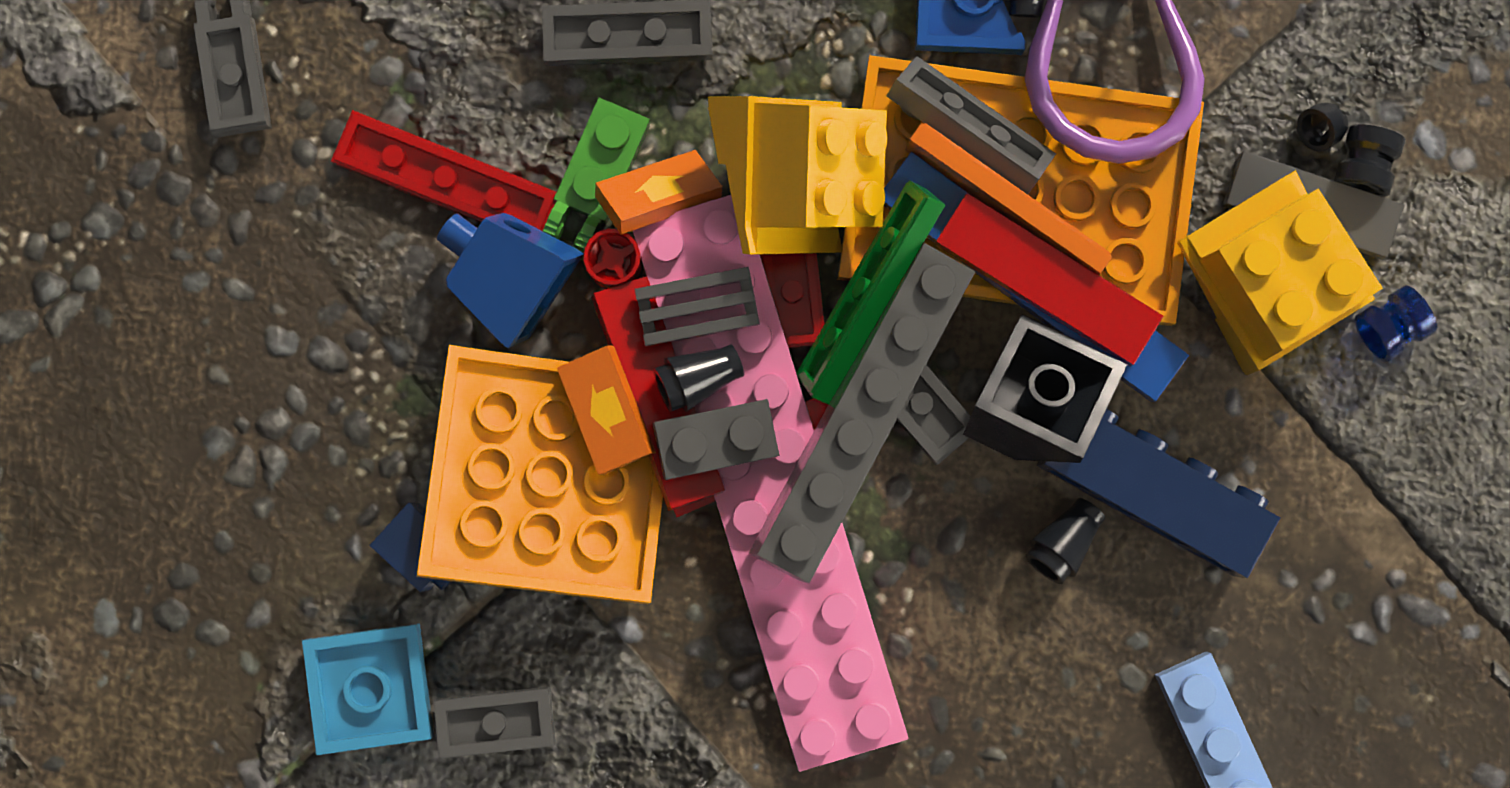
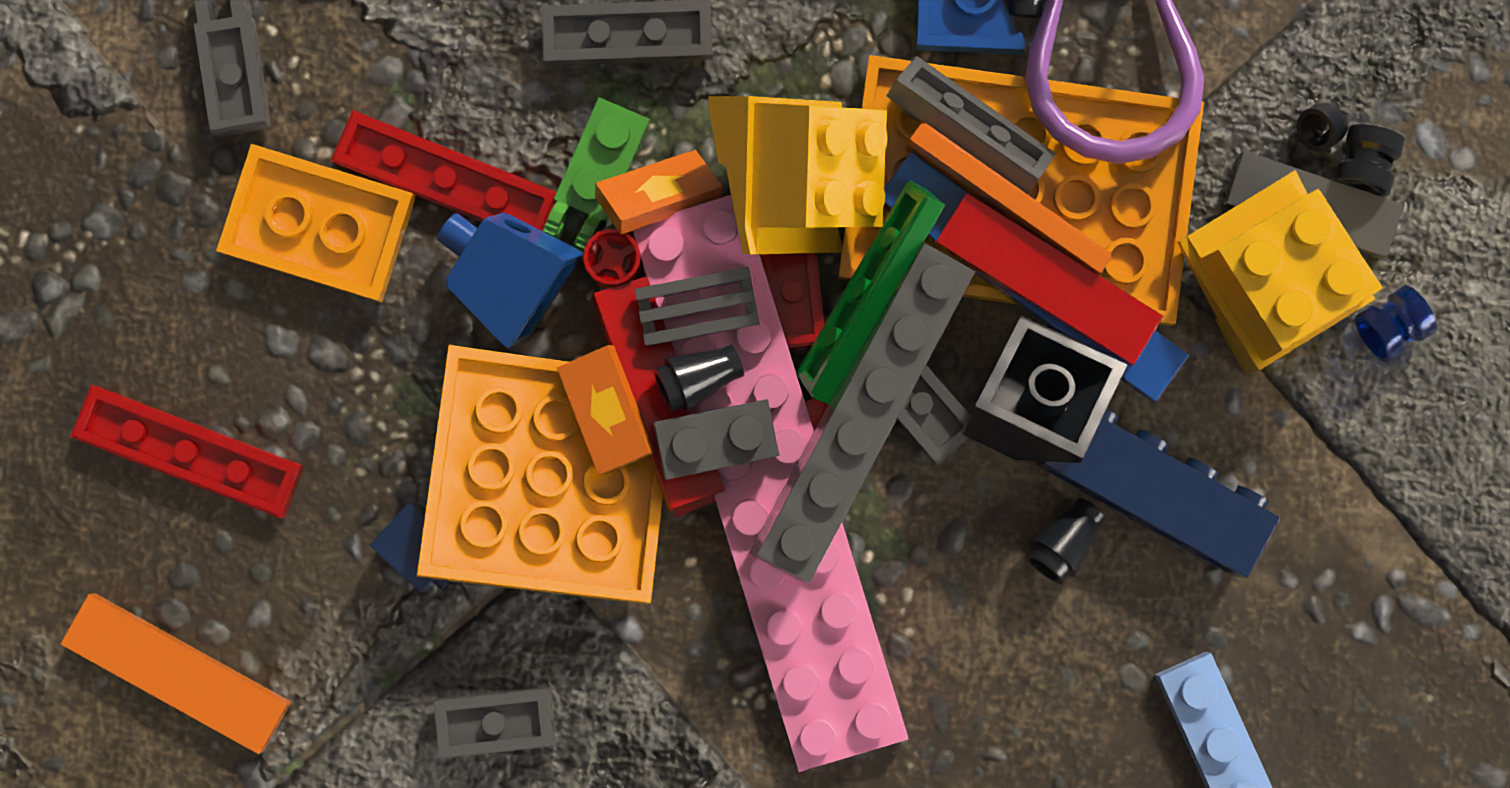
(176, 673): none -> orange tile
(187, 451): none -> red tile
(316, 223): none -> light orange plate
(368, 689): dark azure plate -> none

